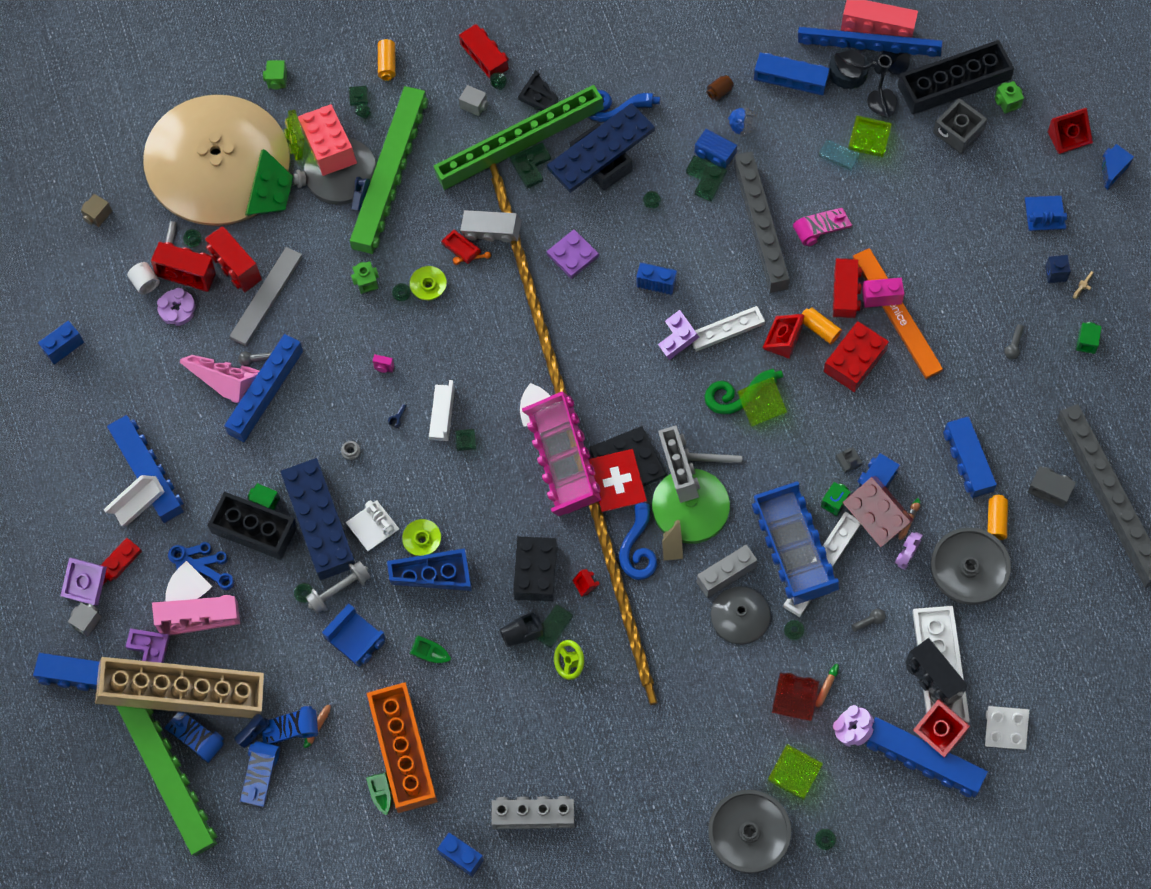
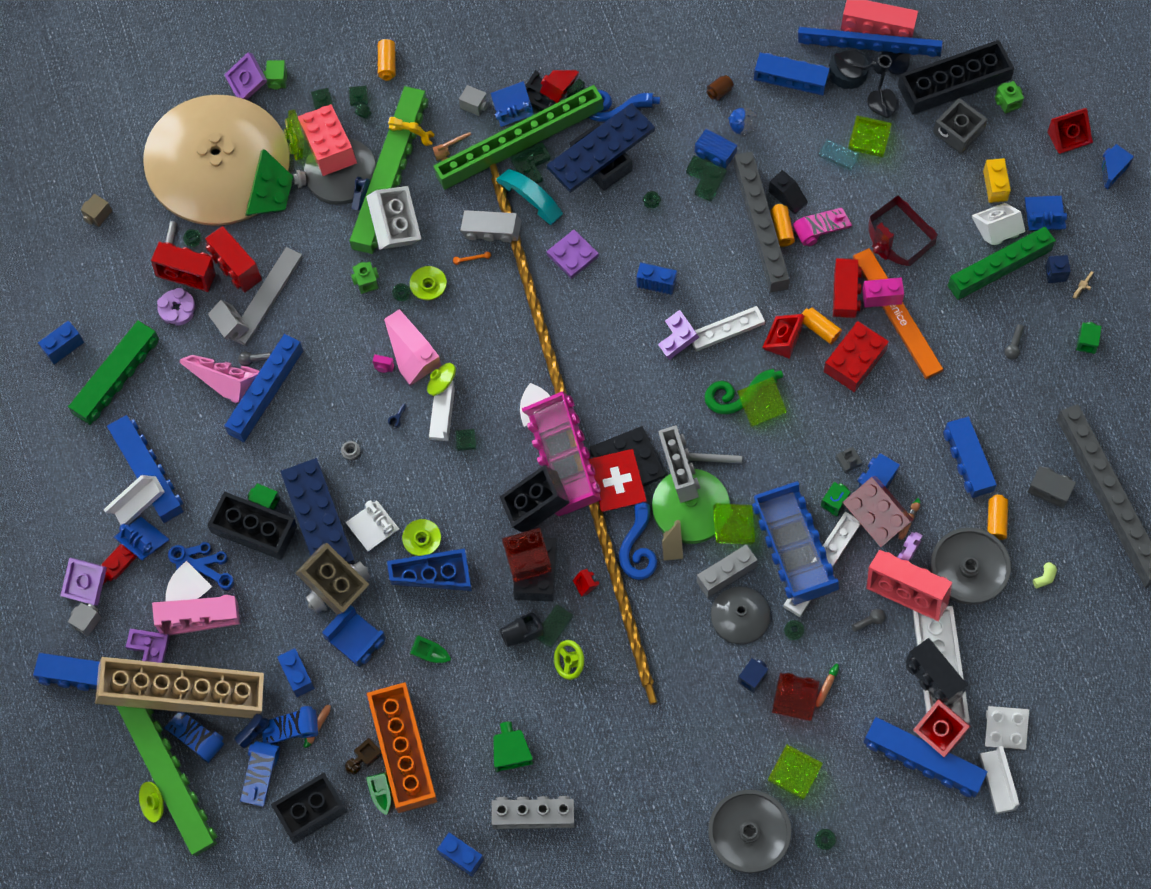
(114, 372): none -> green brick
(140, 538): none -> blue hinge
(143, 278): white piece -> none
(151, 801): none -> lime dish
(228, 320): none -> light grey hinge
(245, 77): none -> medium lavender plate
(295, 672): none -> blue brick
(299, 589): clear green plate -> none
(308, 808): none -> black brick
(321, 98): none -> clear green plate
(332, 578): none -> dark tan brick
(365, 753): none -> dark brown plate
(393, 217): none -> white brick
(397, 124): none -> yellow piece
(412, 351): none -> bright pink wedge
(441, 151): none -> nougat plant
(441, 379): none -> lime dish
(461, 246): red tile -> none
(483, 50): red brick -> none
(498, 80): clear green plate -> none
(510, 749): none -> green torso
(512, 104): none -> blue hinge
(526, 554): none -> clear red slope
(533, 193): none -> teal slope
(534, 499): none -> black brick
(557, 83): none -> red slope
(576, 87): none -> clear green plate
(734, 523): none -> clear neon green plate
(753, 674): none -> dark blue brick
(782, 225): none -> light orange brick
(787, 192): none -> black slope
(852, 716): lavender plate -> none
(883, 238): none -> dark red piece
(909, 585): none -> coral brick
(996, 180): none -> yellow brick
(999, 223): none -> white slope
(999, 781): none -> white panel
(1001, 263): none -> green brick
(1048, 577): none -> yellowish green arm

